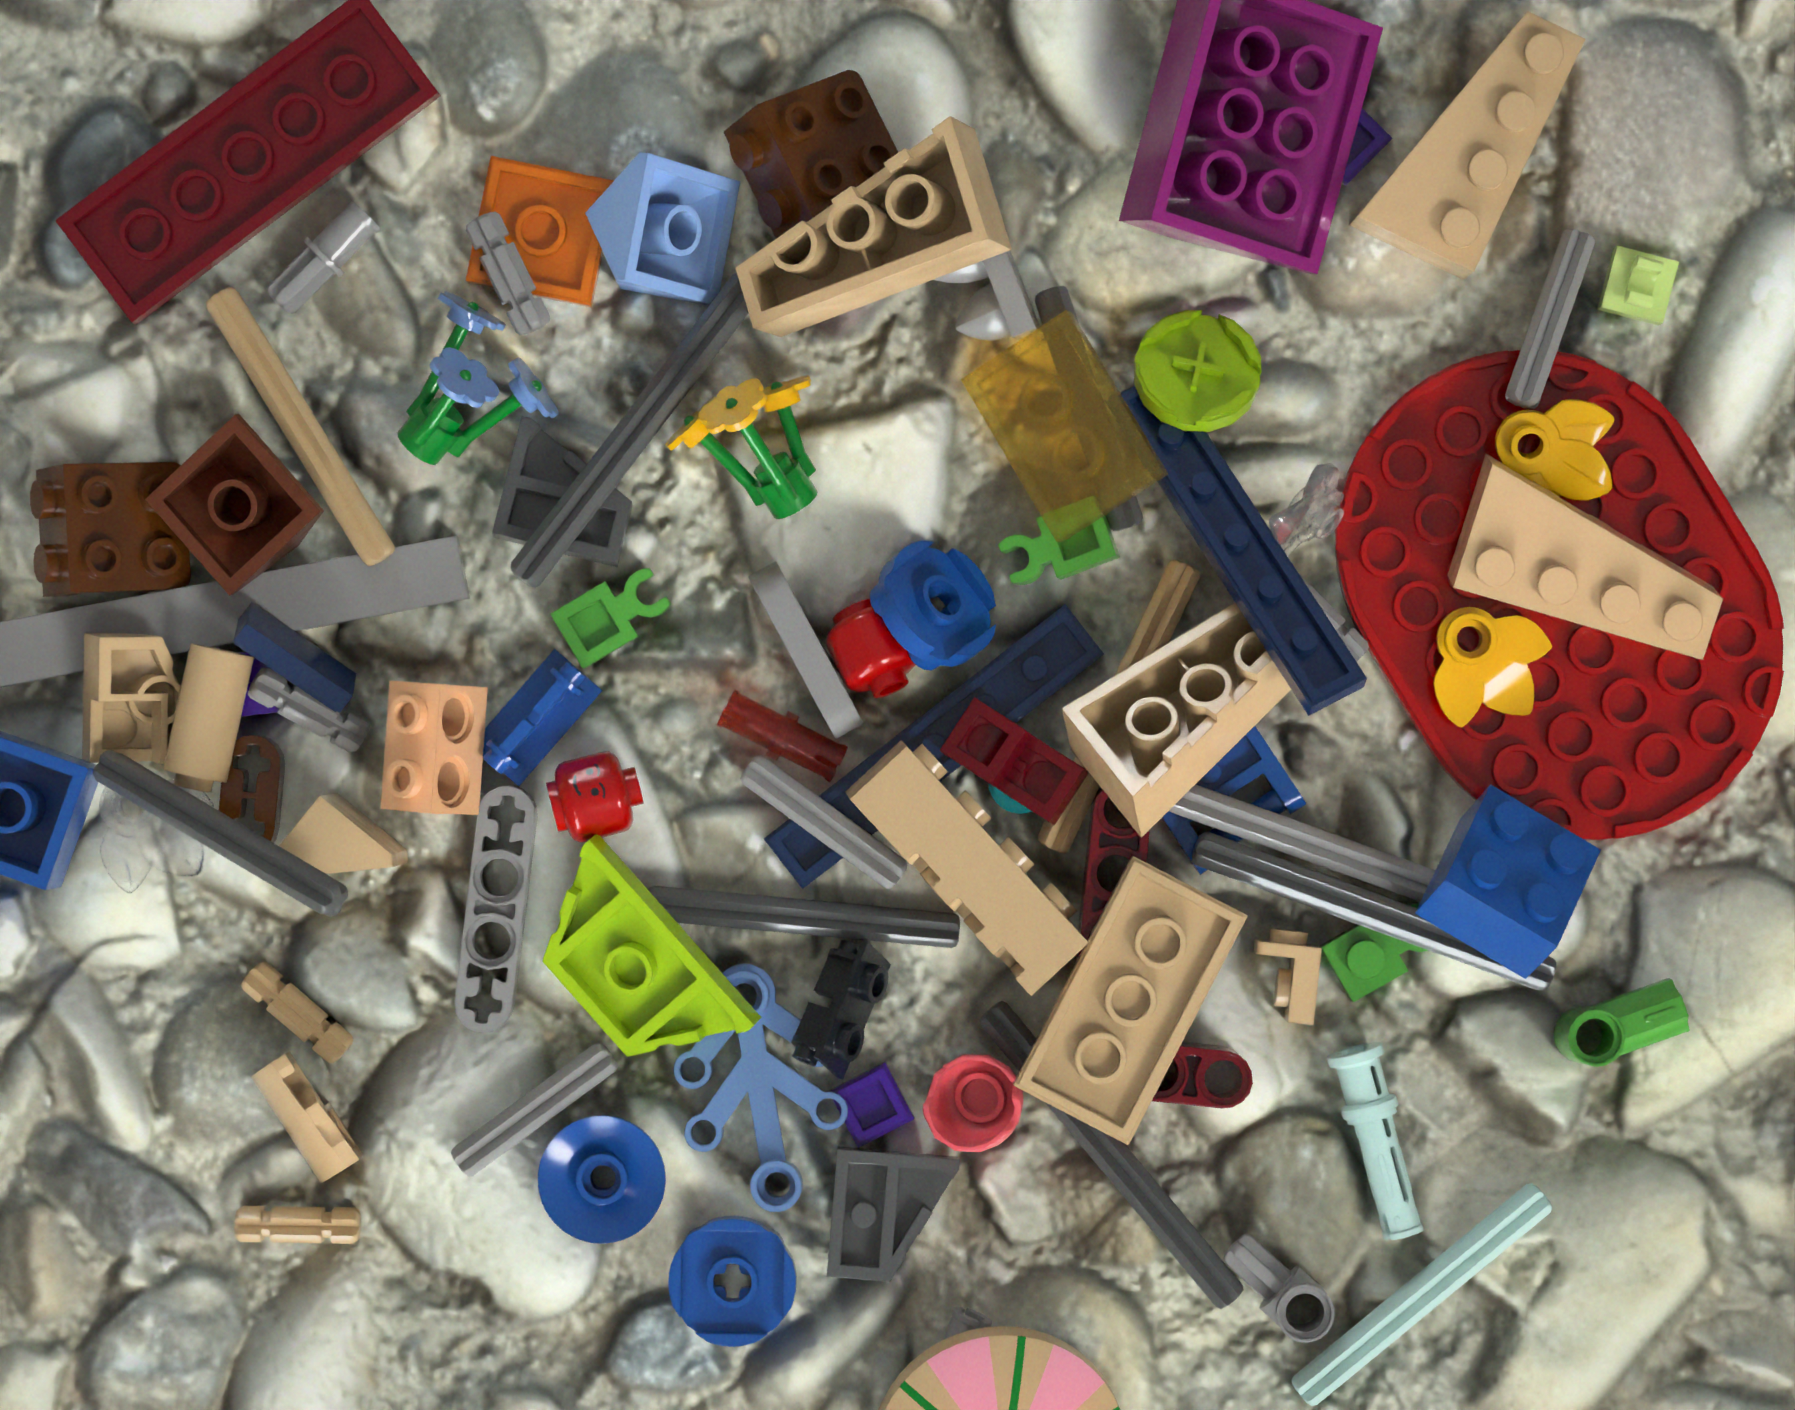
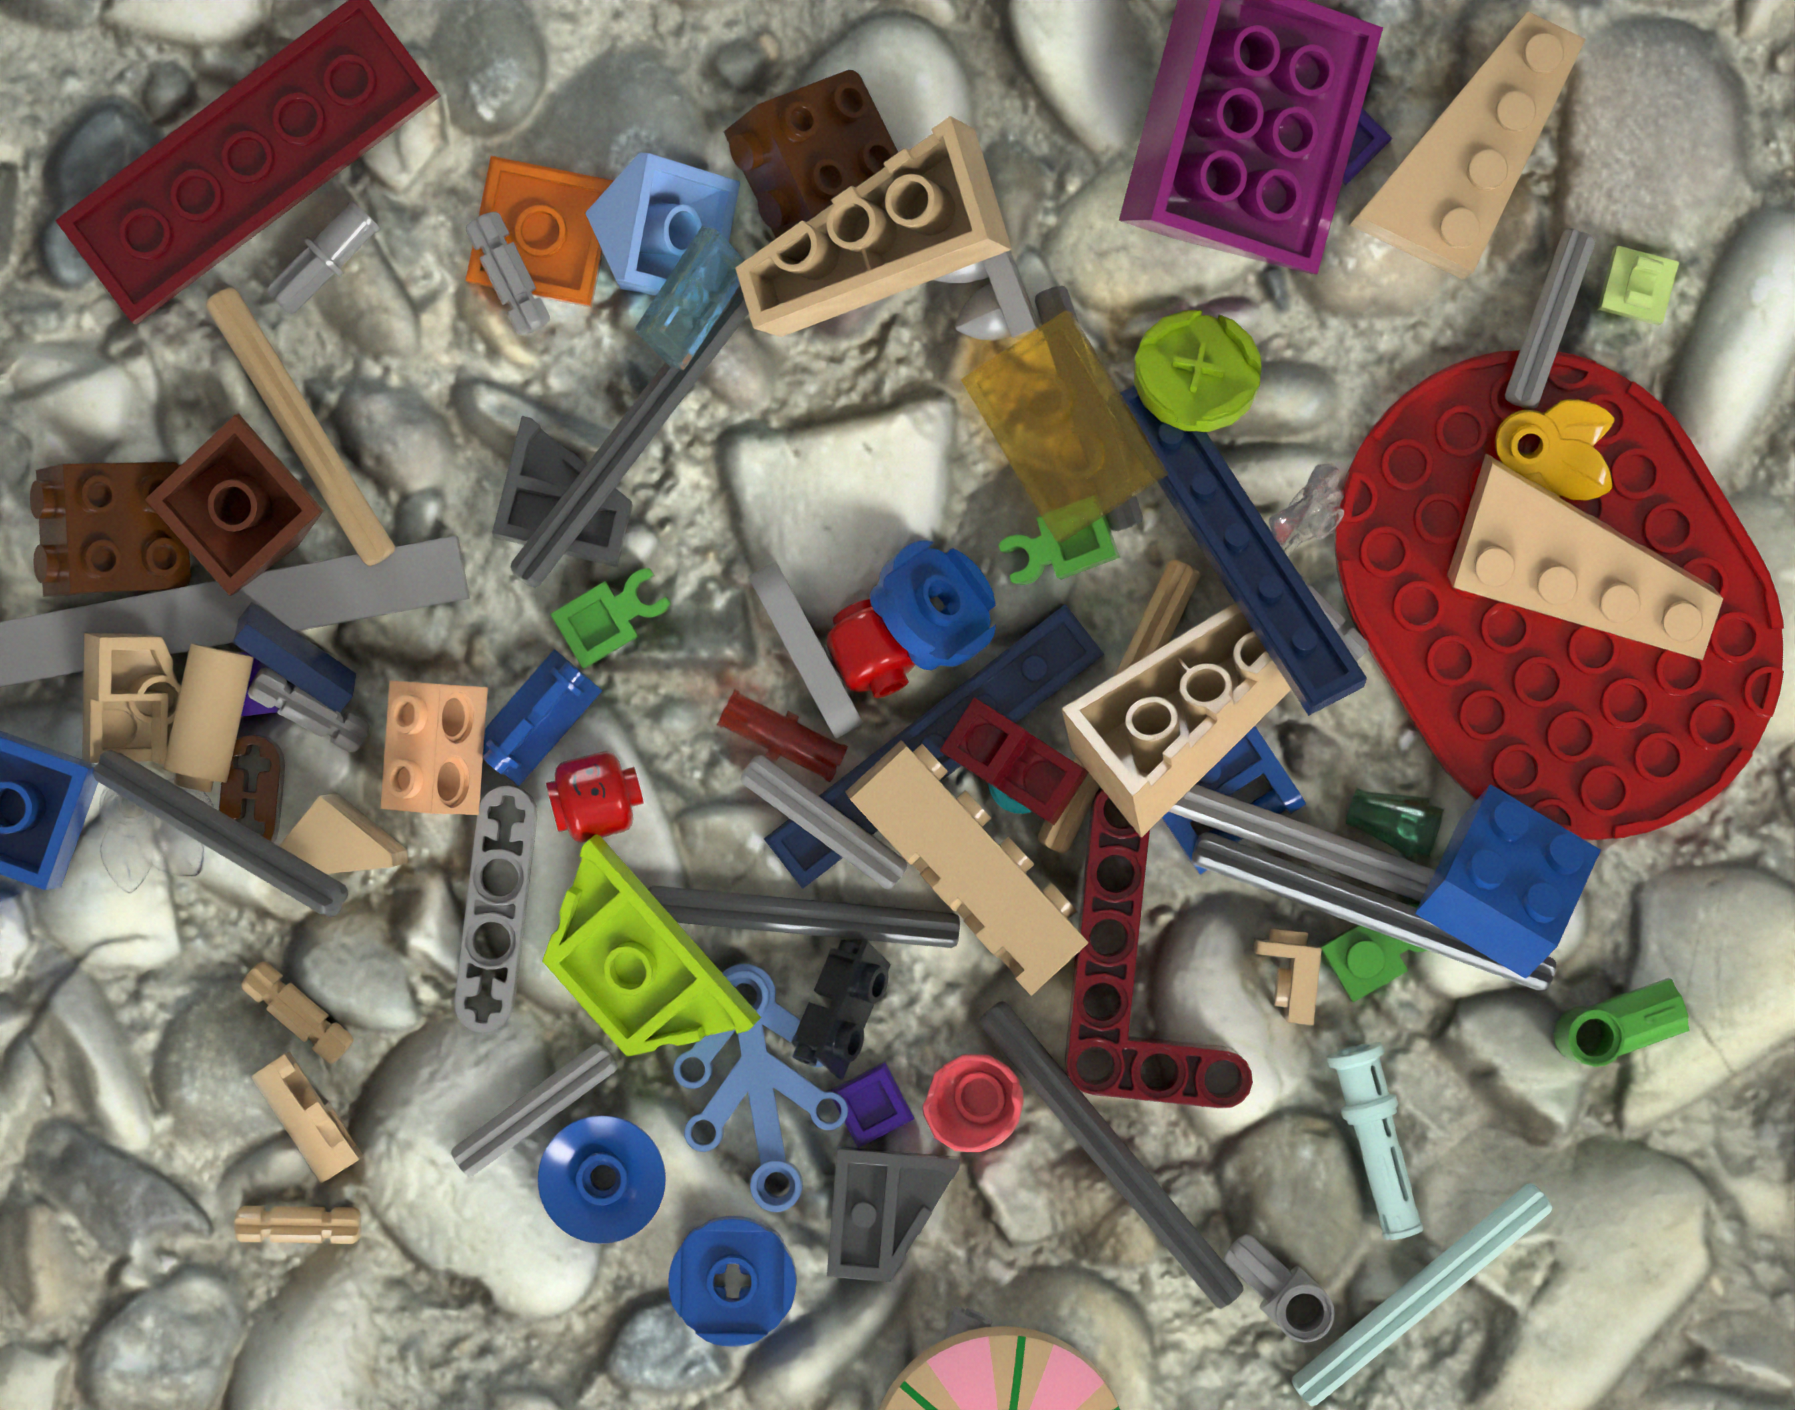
(434, 421): plant -> none
(691, 298): none -> clear light blue plate
(780, 480): plant -> none
(1130, 1000): tan tile -> none
(1397, 820): none -> clear green cone
(1493, 671): yellow plate -> none

